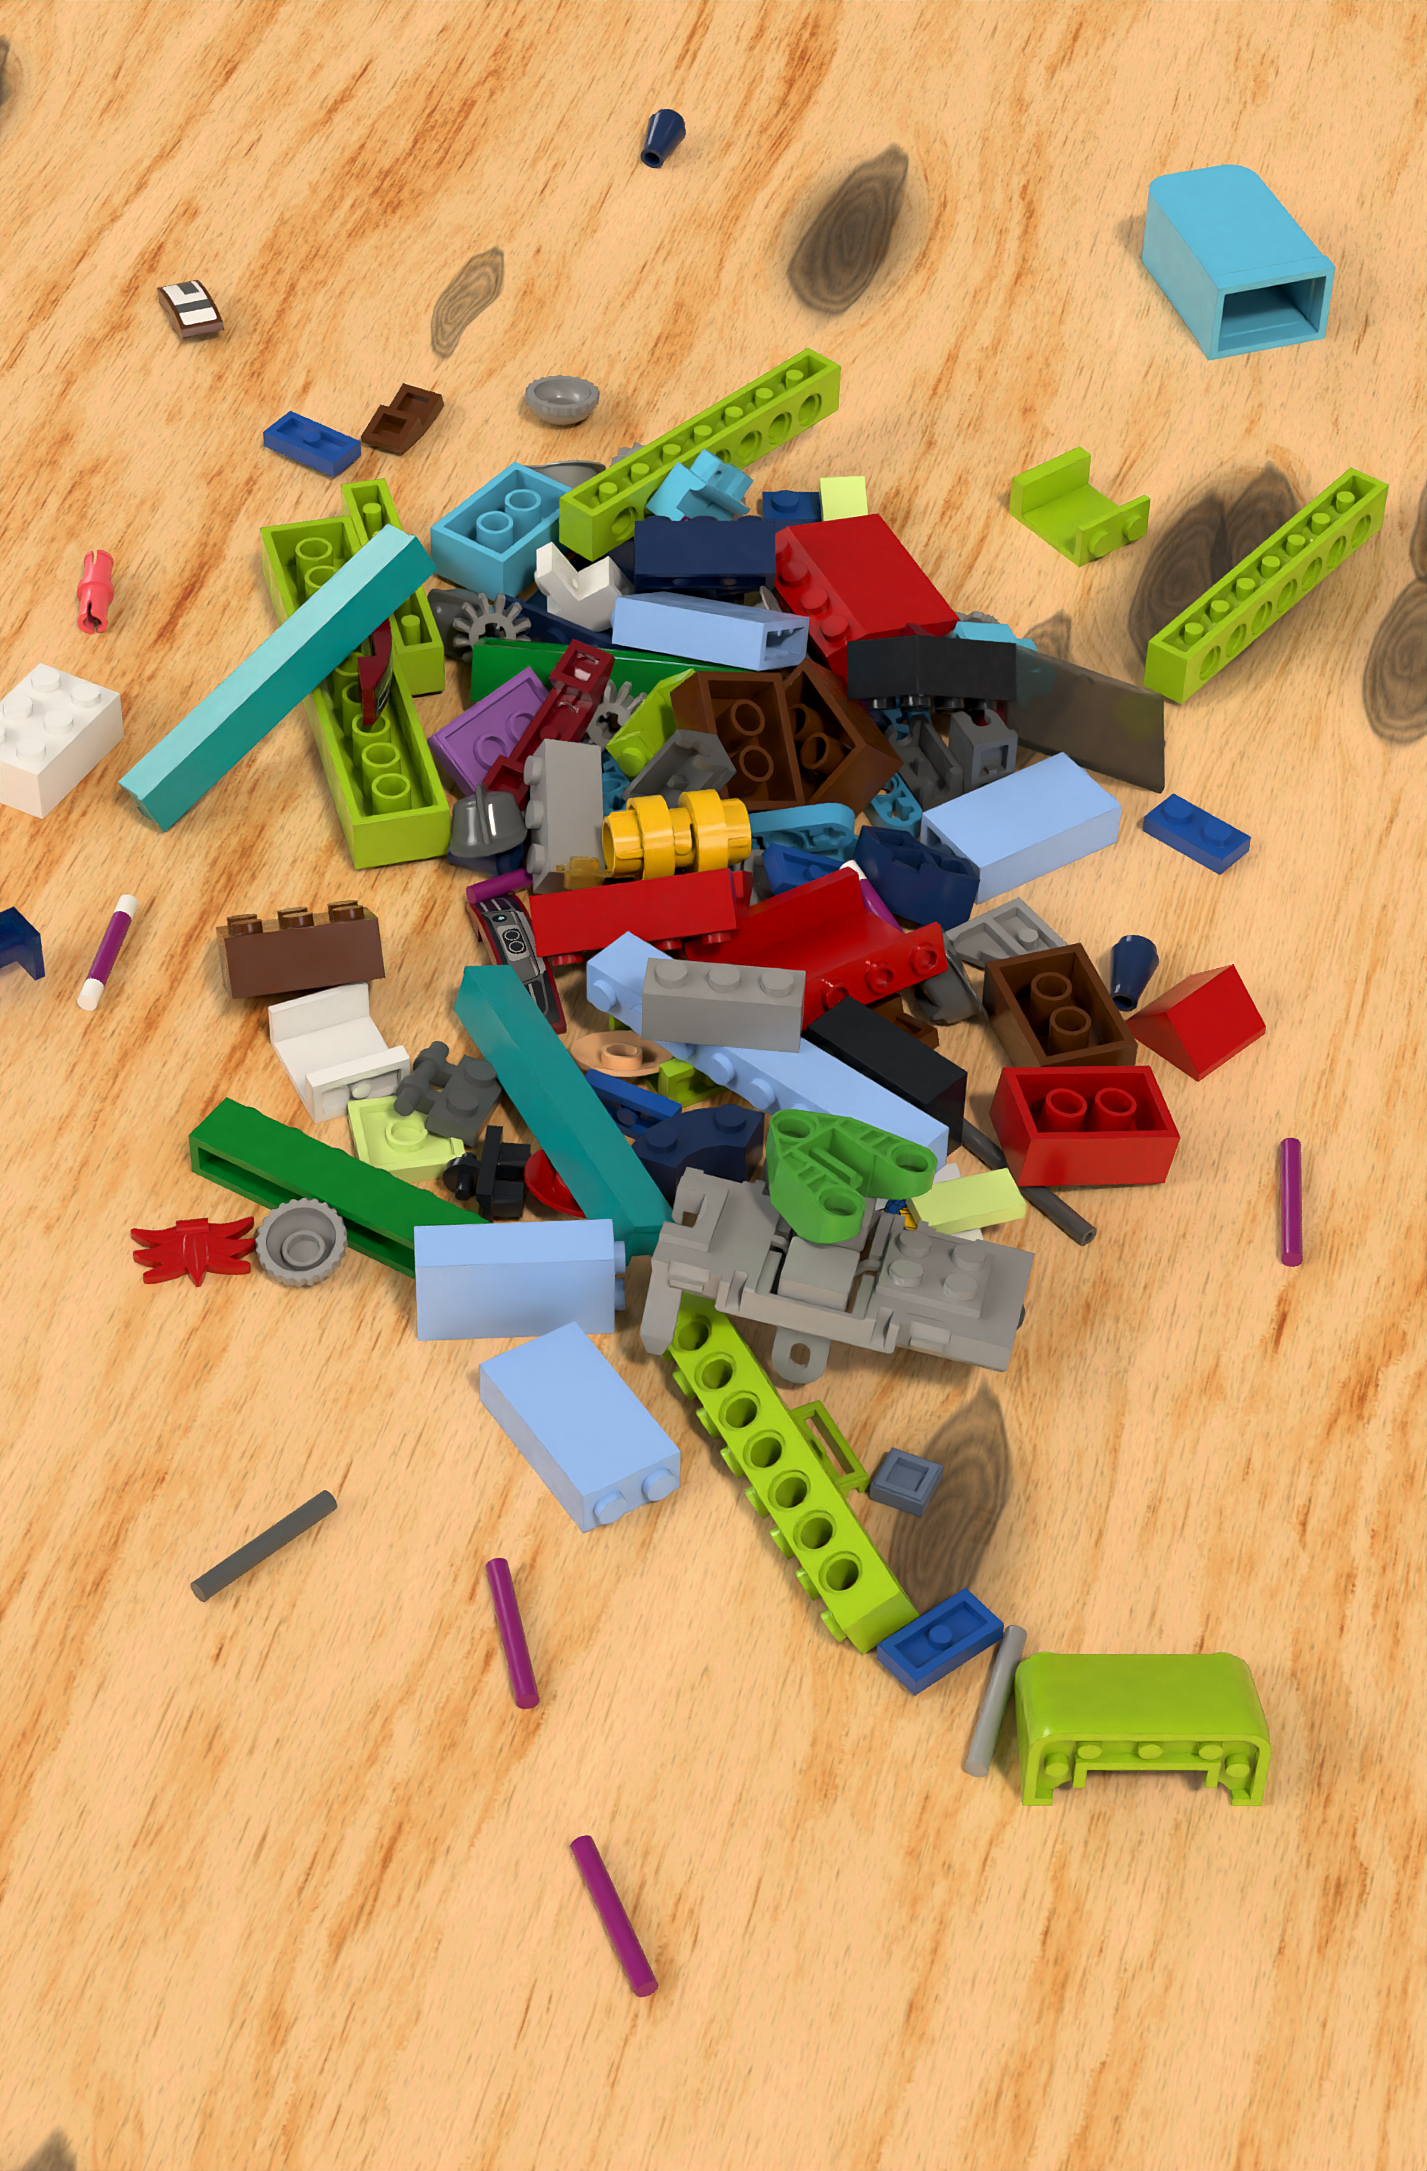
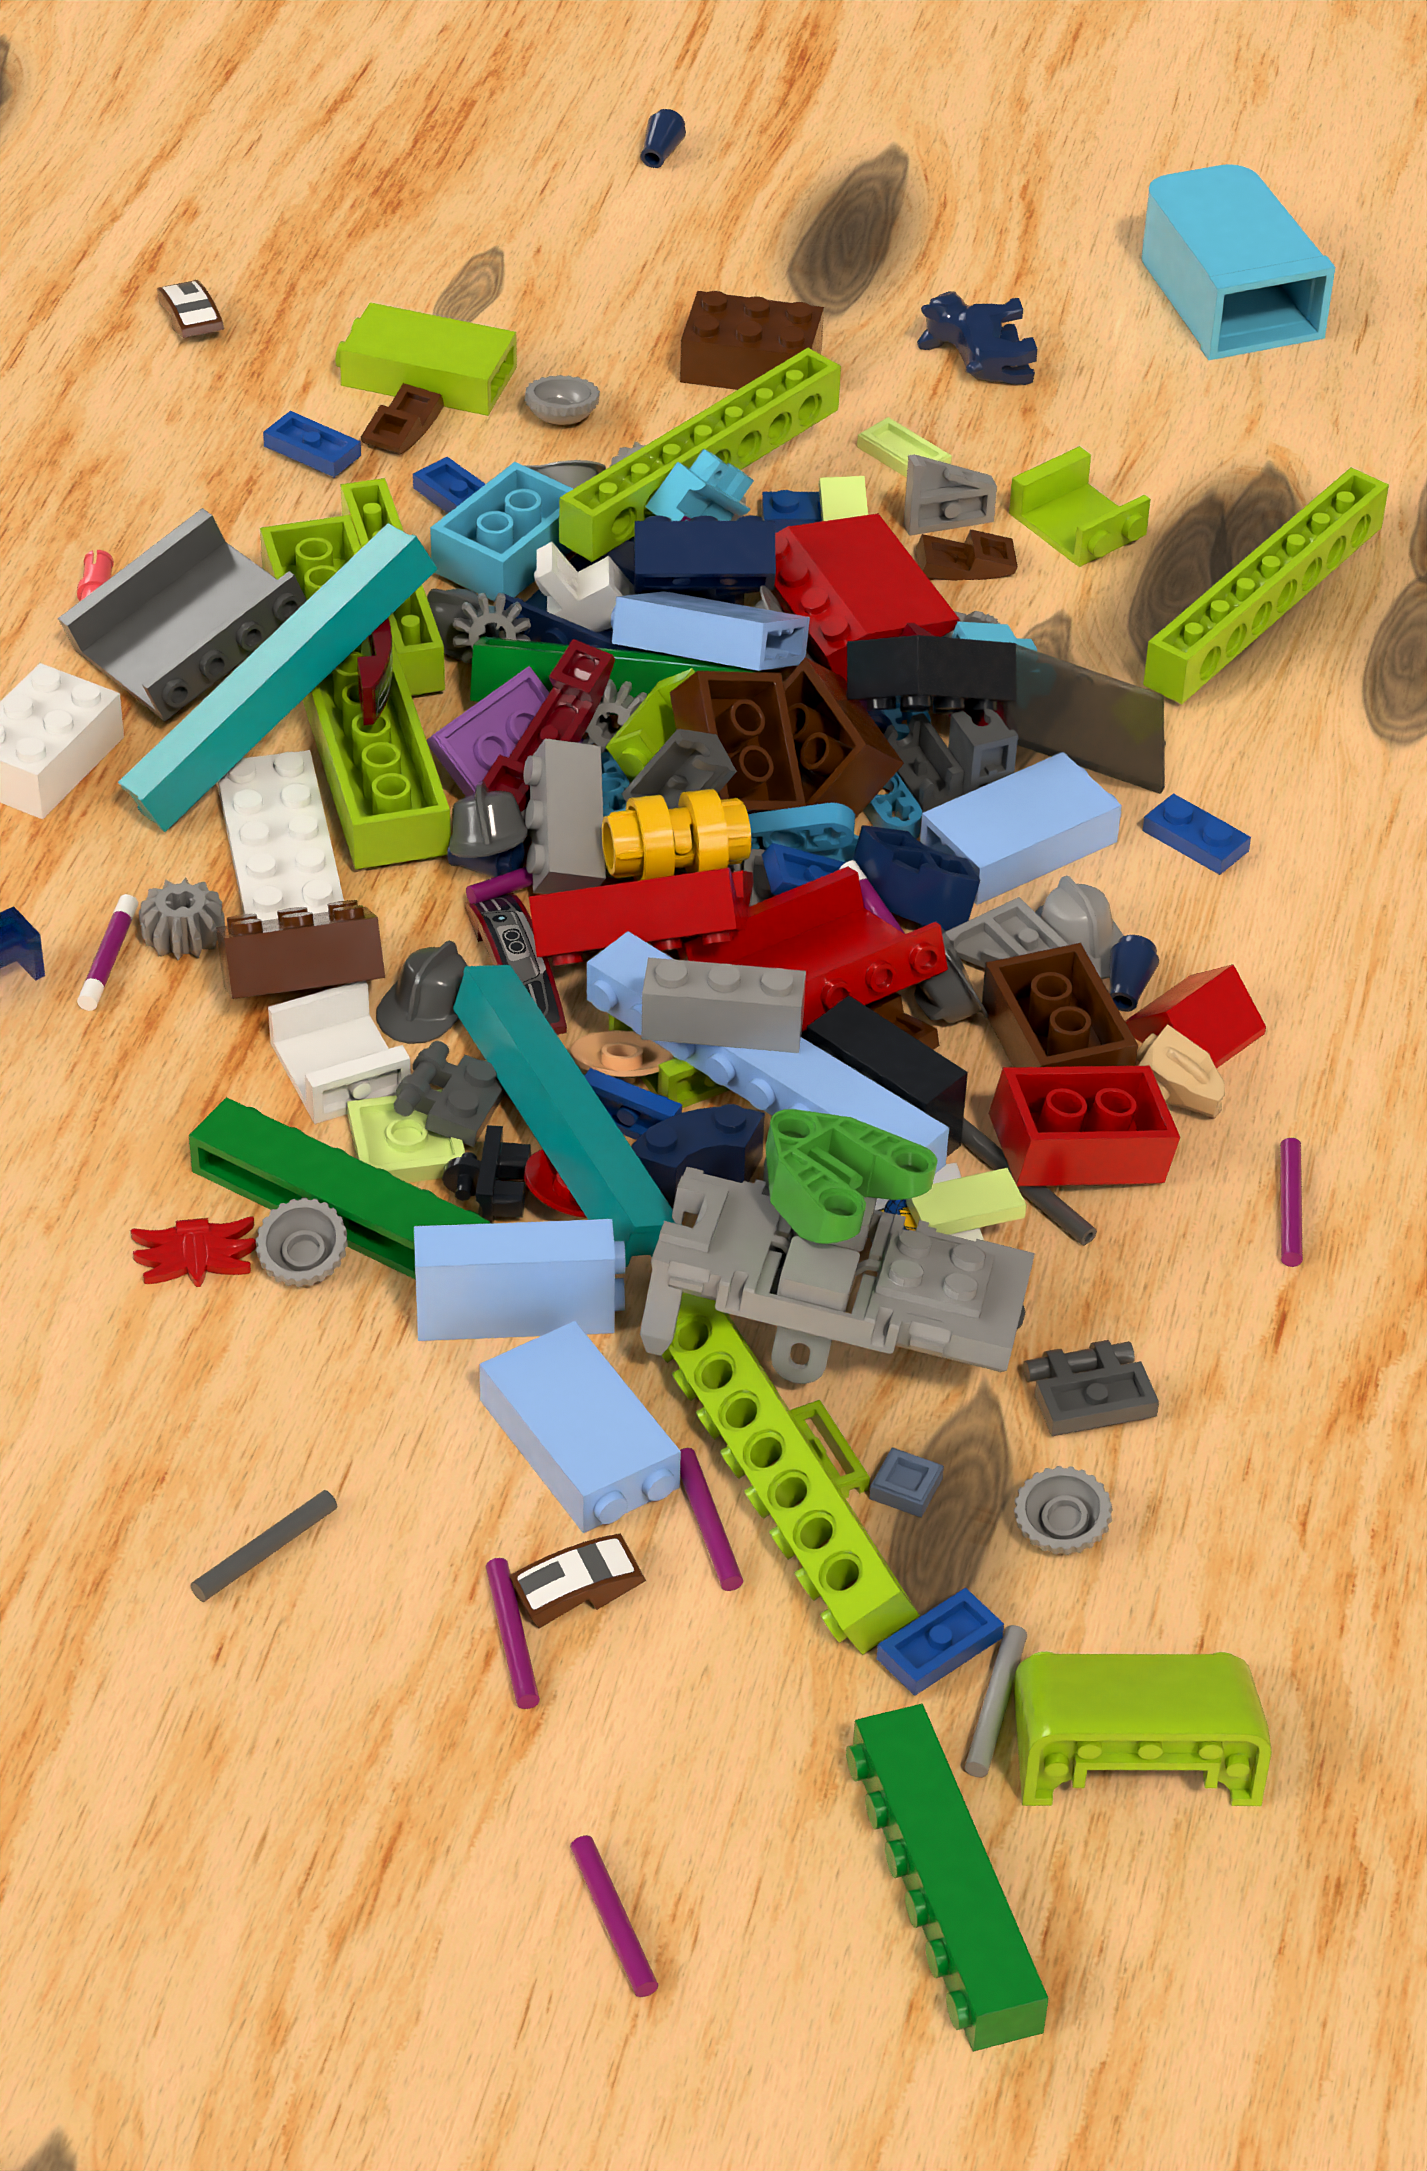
(180, 616): none -> dark grey panel
(181, 918): none -> light grey gear
(279, 835): none -> white plate
(424, 996): none -> dark grey piece
(428, 351): none -> lime brick
(446, 483): none -> blue plate
(583, 873): clear yellow plate -> none
(590, 1570): none -> slope
(709, 1521): none -> magenta bar
(741, 338): none -> reddish brown brick
(893, 443): none -> yellowish green tile
(946, 496): none -> light grey wing
(947, 1879): none -> green brick
(978, 558): none -> reddish brown slope
(980, 338): none -> dark blue animal
(1063, 1510): none -> light grey hat
(1084, 917): none -> light grey piece
(1091, 1387): none -> dark grey plate
(1183, 1072): none -> tan hand

